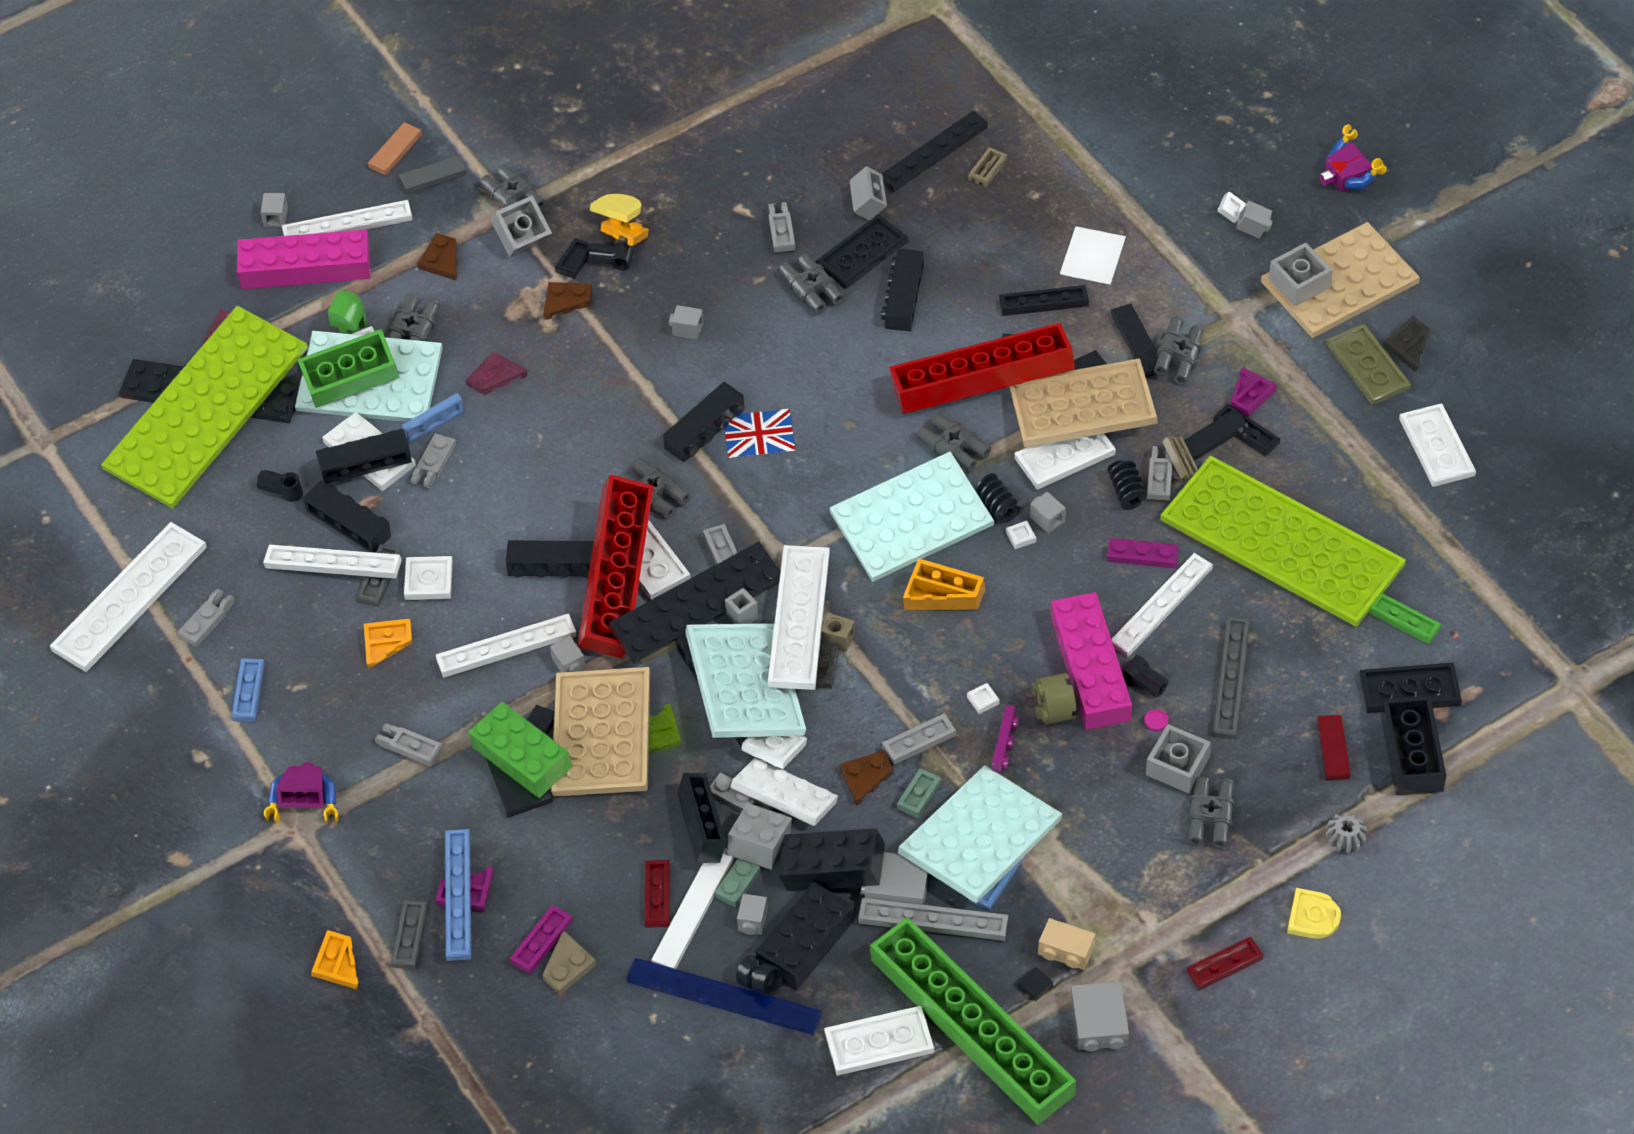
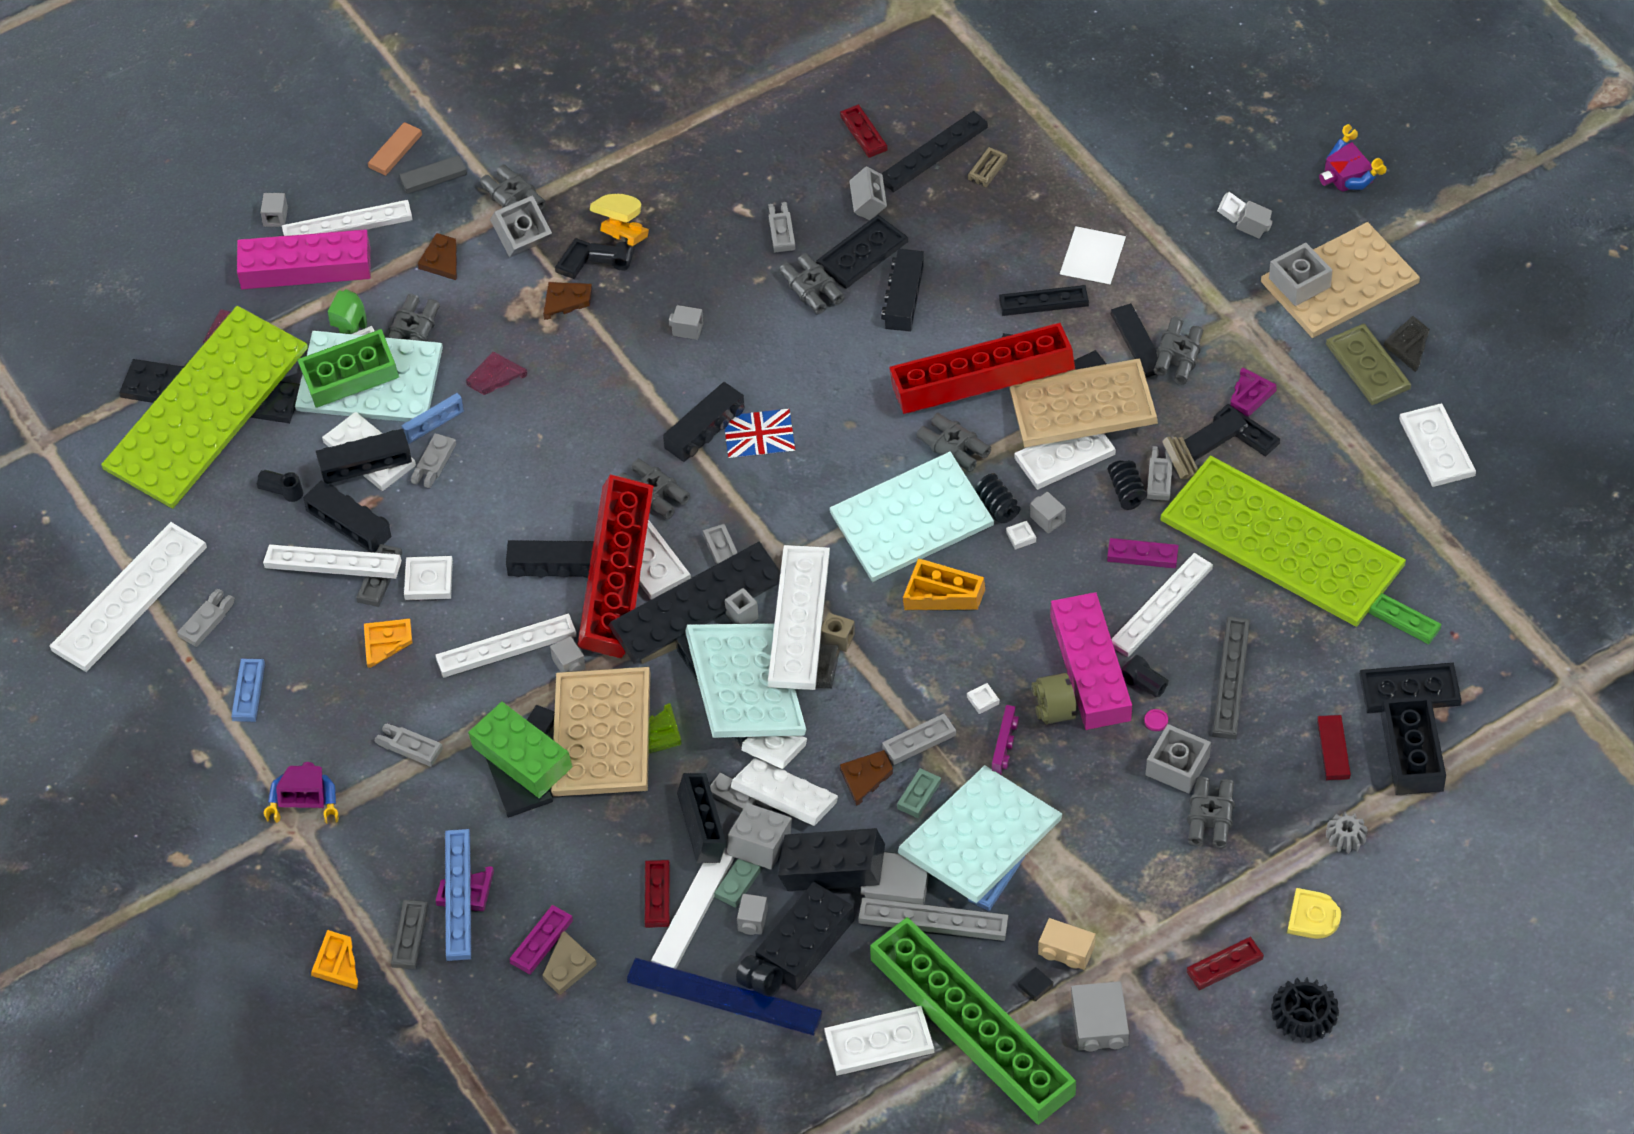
(863, 131): none -> dark red tile
(1302, 1018): none -> black gear

